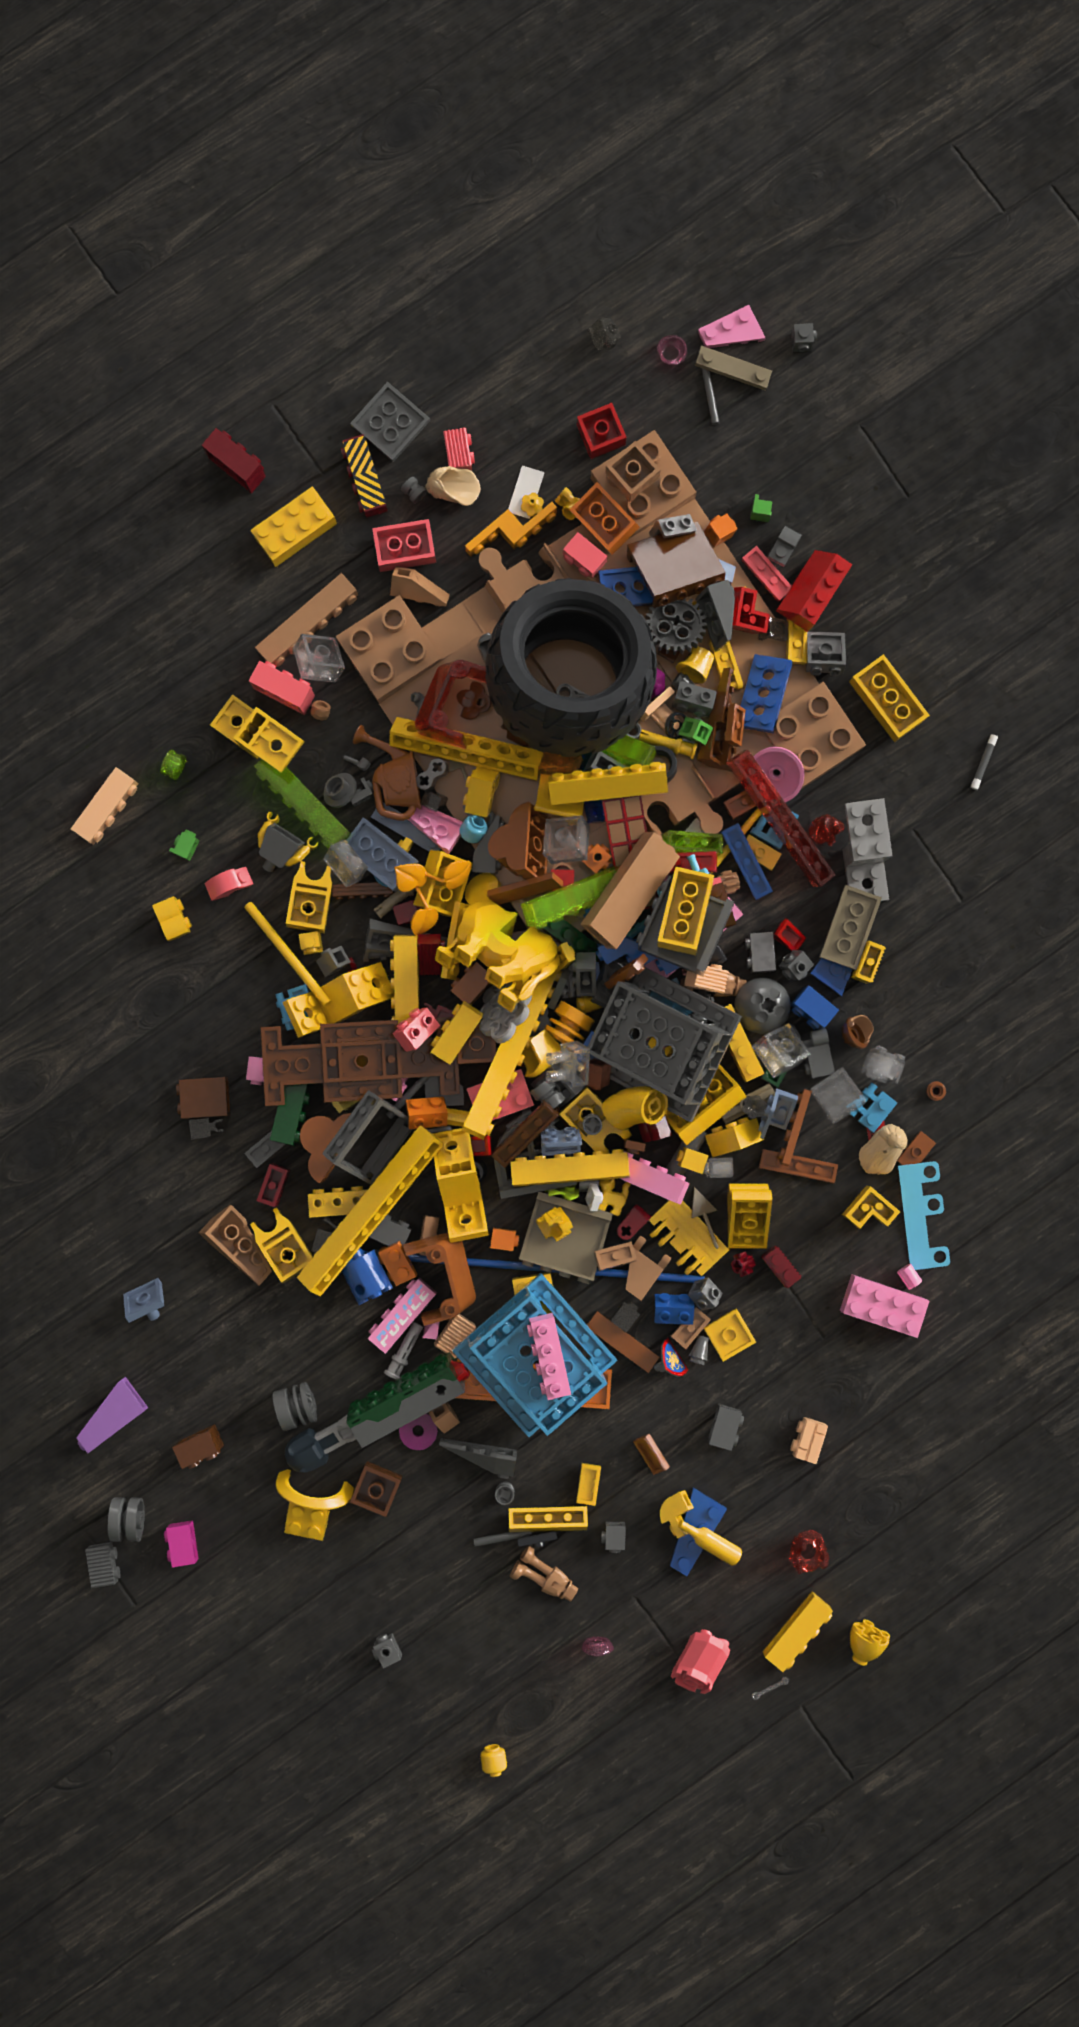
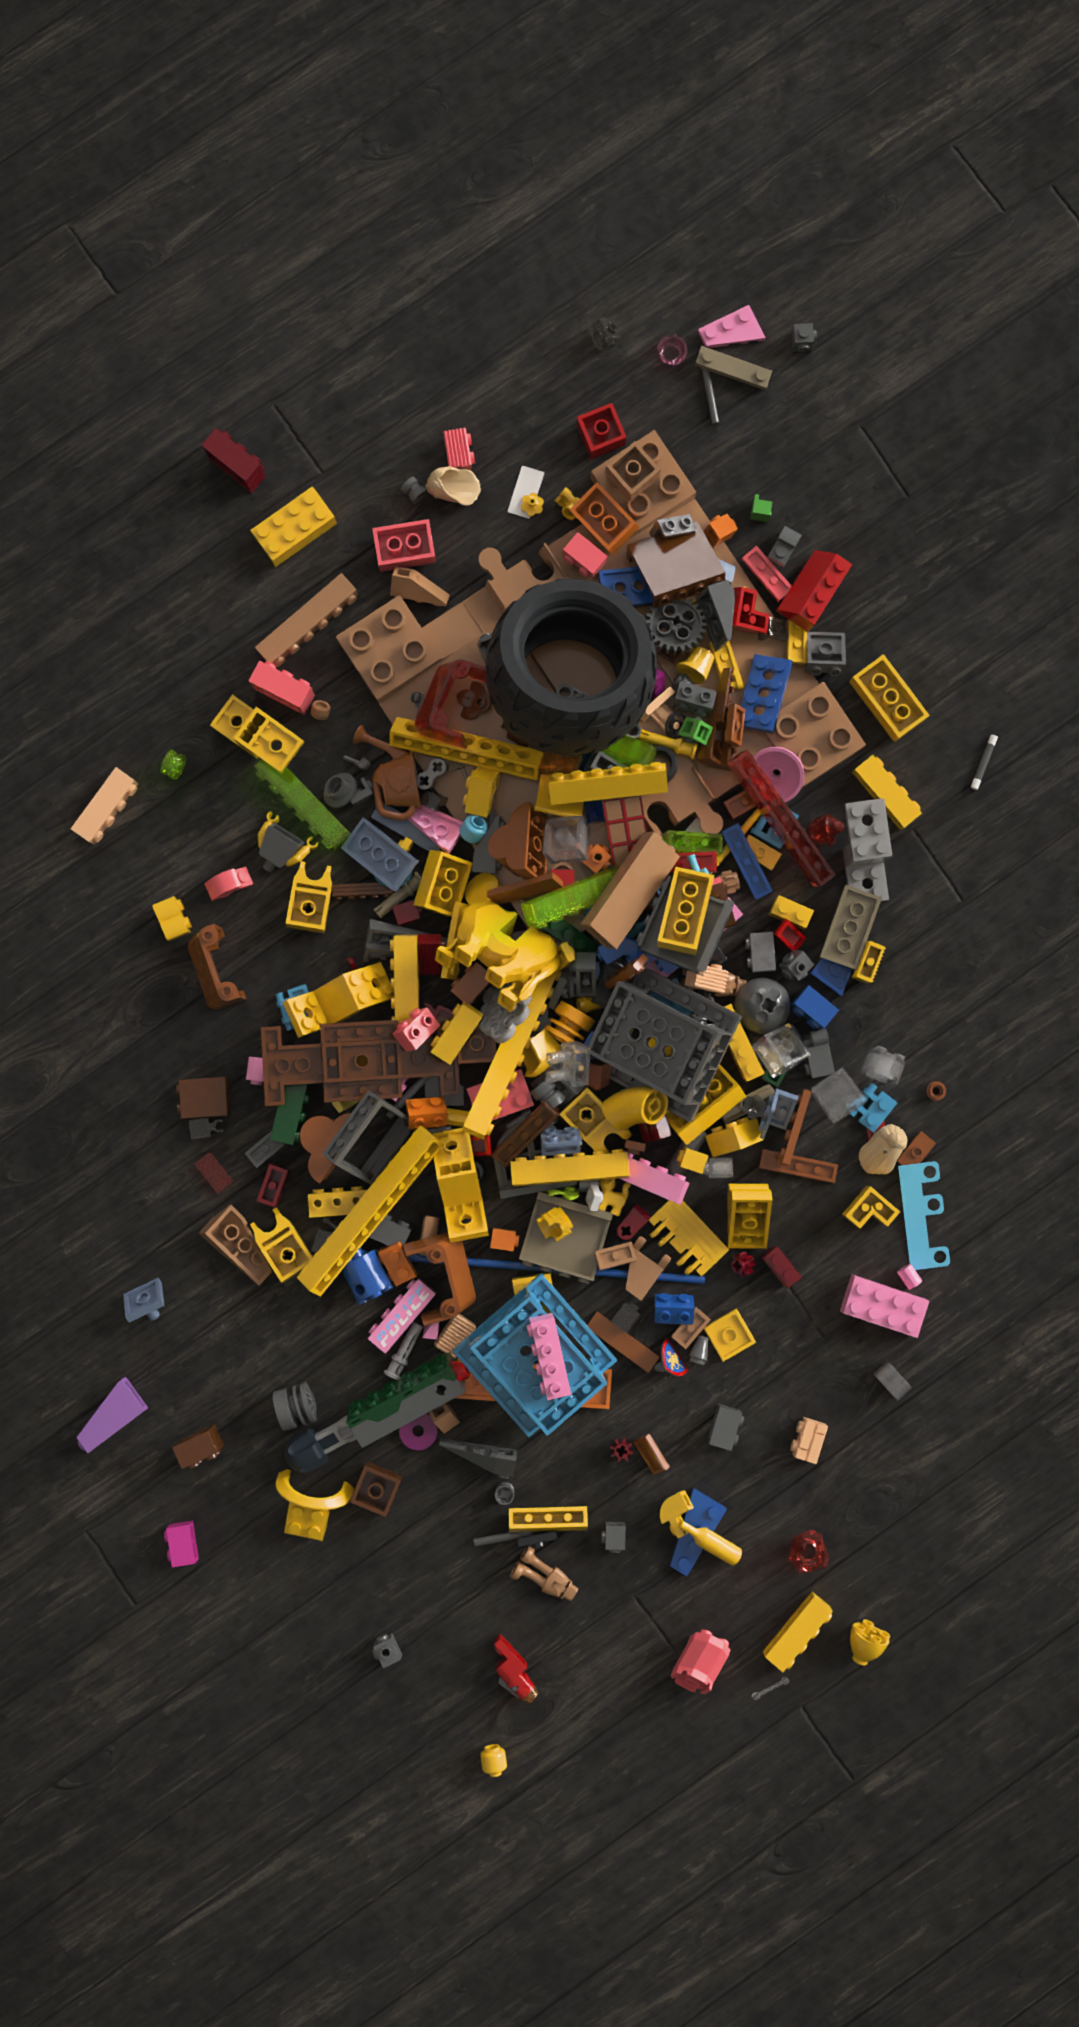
(102, 1564): dark grey brick -> none
(126, 1519): dark grey wheel -> none
(185, 845): bright green brick -> none
(214, 1172): none -> clear red plate
(216, 994): none -> dark orange windscreen
(287, 954): yellow piece -> none
(311, 942): yellow brick -> none
(318, 658): clear brick -> none
(332, 960): dark grey brick -> none
(345, 863): clear brick -> none
(364, 475): brick -> none
(390, 422): dark grey plate -> none
(414, 876): light orange plant -> none
(511, 529): light orange bracket -> none
(511, 1671): none -> red plate
(588, 1484): yellow plate -> none
(594, 1126): dark grey wheel -> none
(597, 1649): clear pink piece -> none
(618, 1444): none -> dark red gear
(700, 1207): dark tan piece -> none
(705, 1294): dark grey brick -> none
(794, 912): none -> yellow brick
(857, 1031): piece -> none
(882, 785): none -> yellow brick
(892, 1380): none -> flat silver axle

